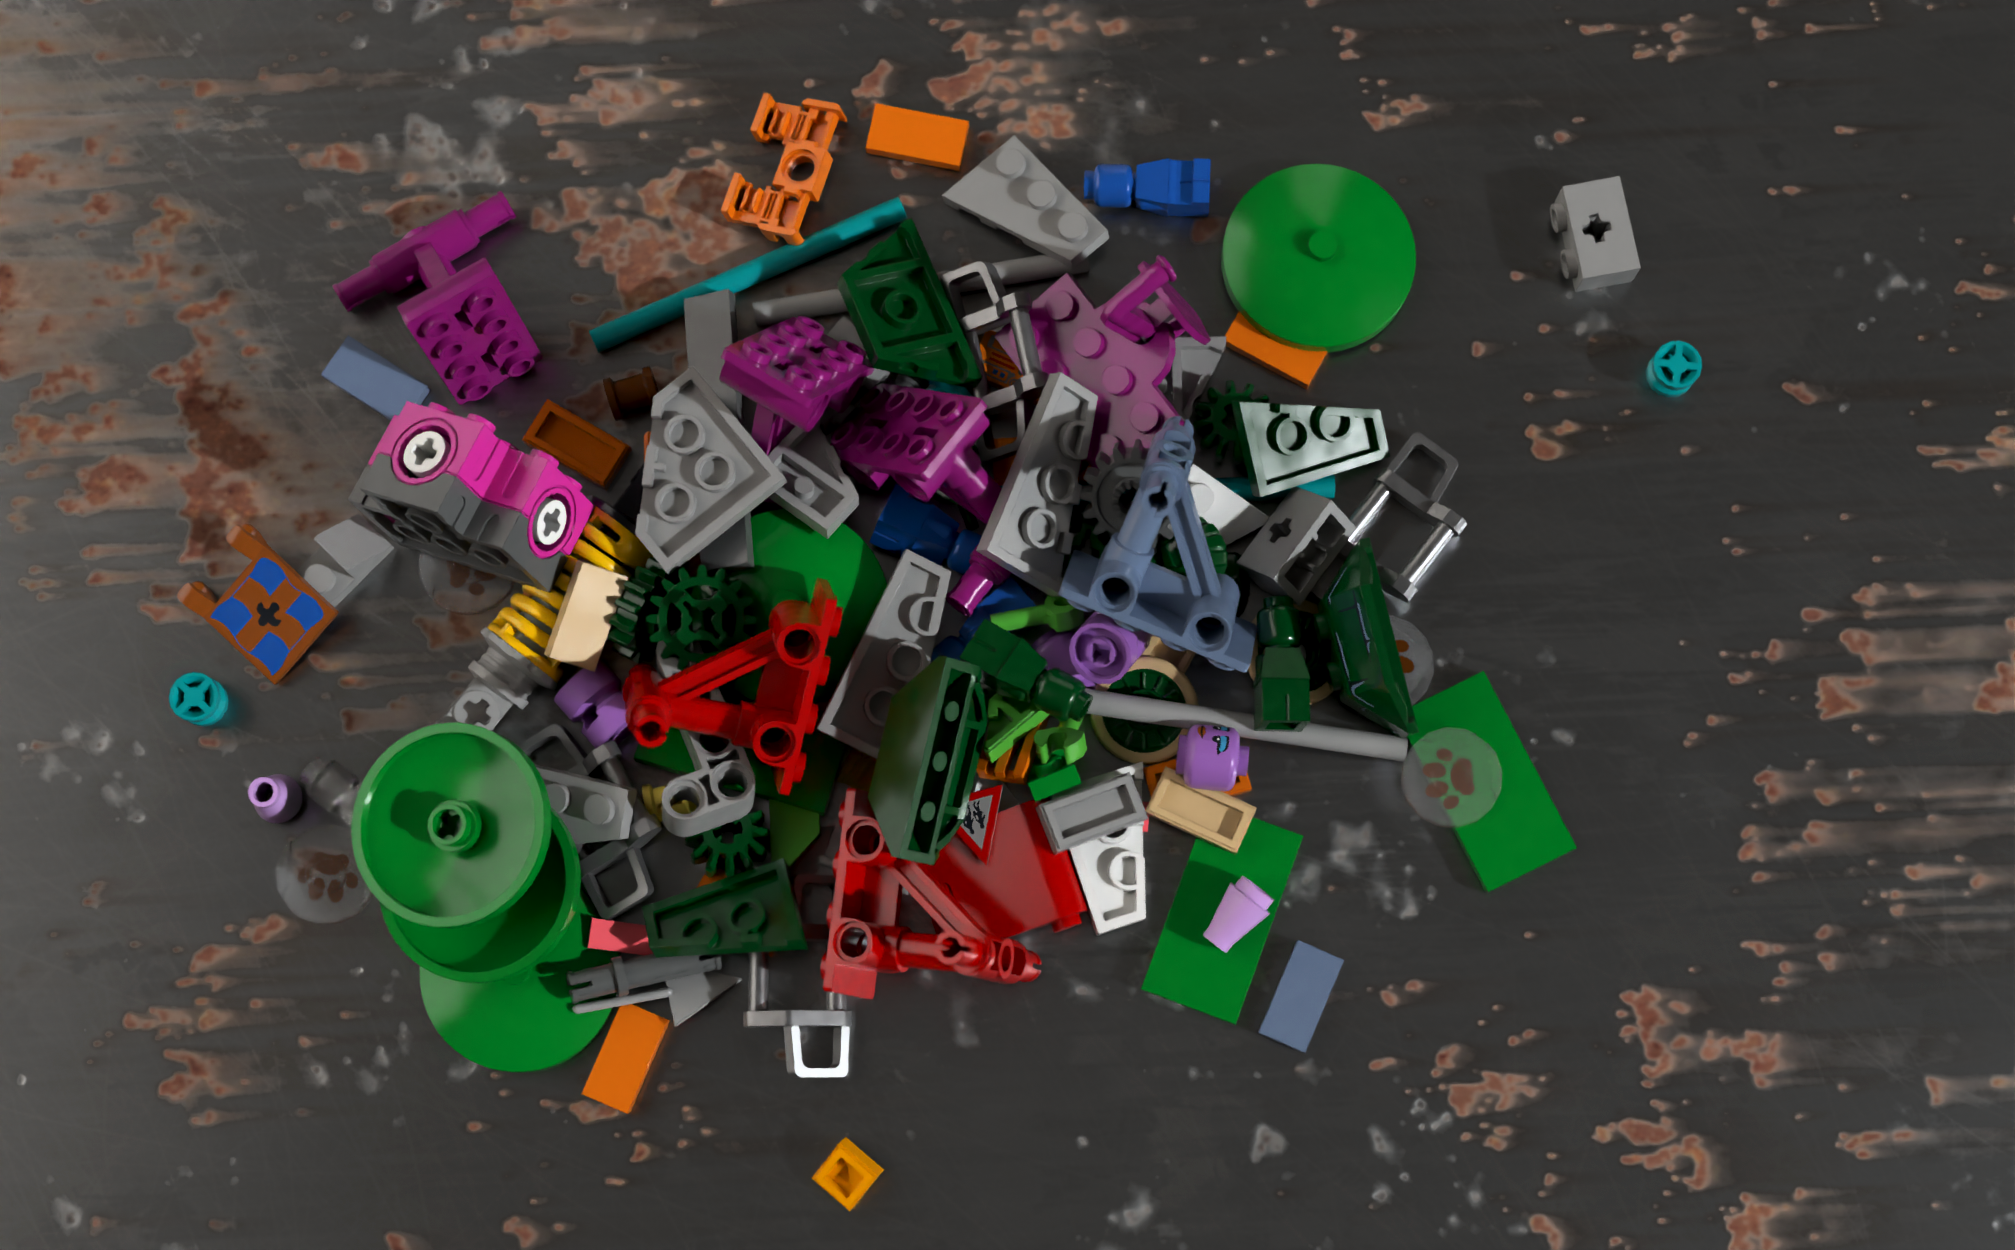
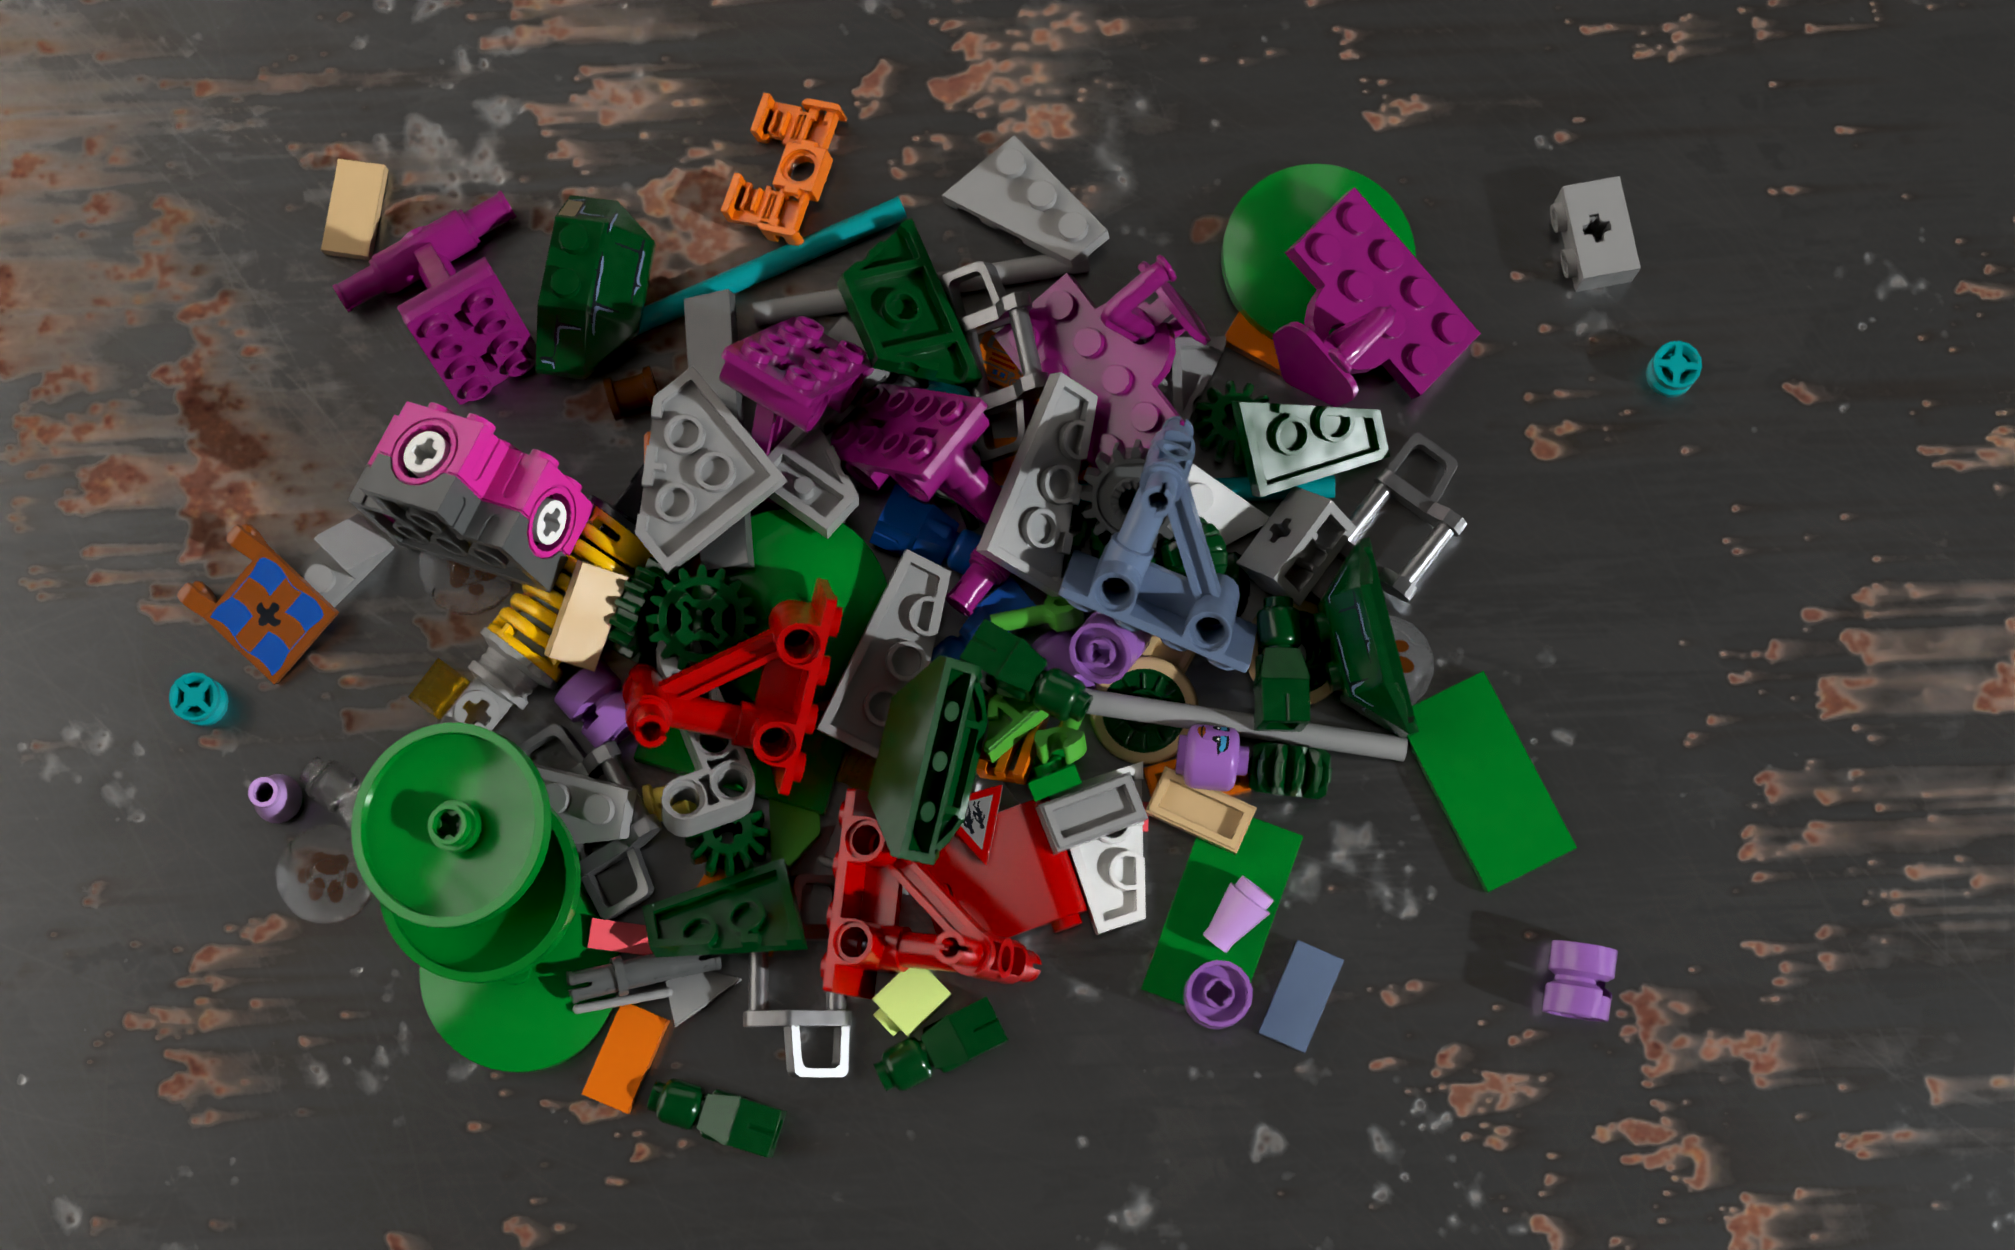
(354, 209): none -> tan tile
(373, 379): sand blue tile -> none
(439, 689): none -> clear yellow tile
(577, 444): orange tile -> none
(591, 286): none -> dark green wedge
(718, 1116): none -> dark green piece
(847, 1173): light orange tile -> none
(910, 1000): none -> yellowish green brick
(917, 137): orange tile -> none
(943, 1045): none -> dark green piece
(1157, 186): blue piece -> none
(1217, 994): none -> medium lavender wheel
(1289, 770): none -> dark green gear
(1378, 303): none -> magenta plate
(1451, 777): clear tile -> none
(1580, 980): none -> medium lavender wheel

